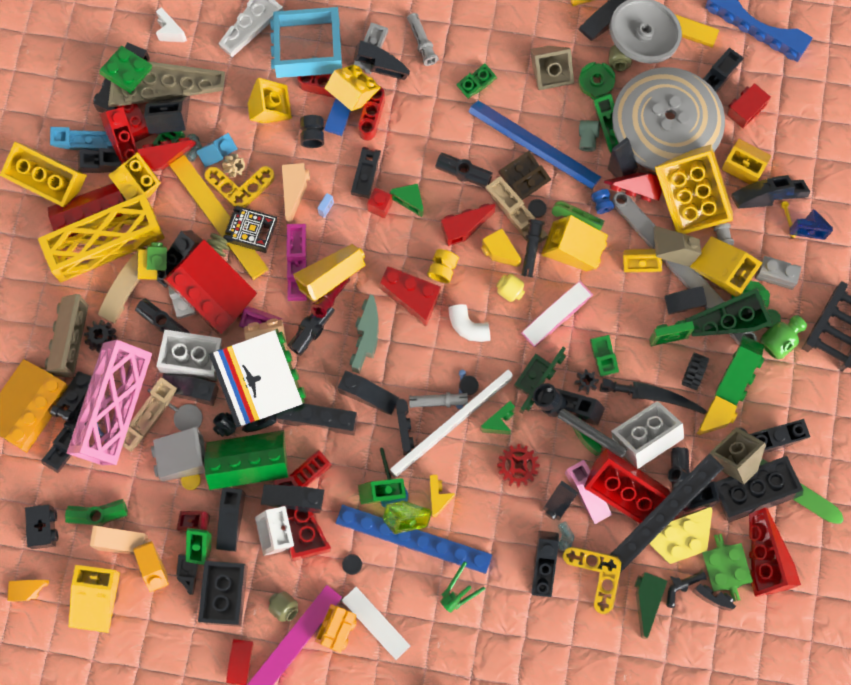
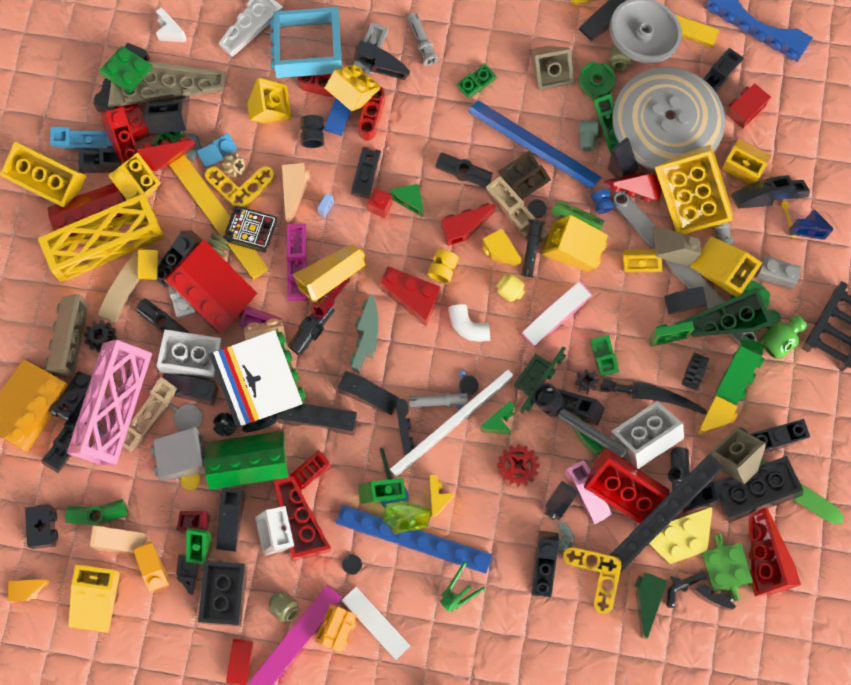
(156, 256): bright green bracket -> none
(293, 497): black slope -> none

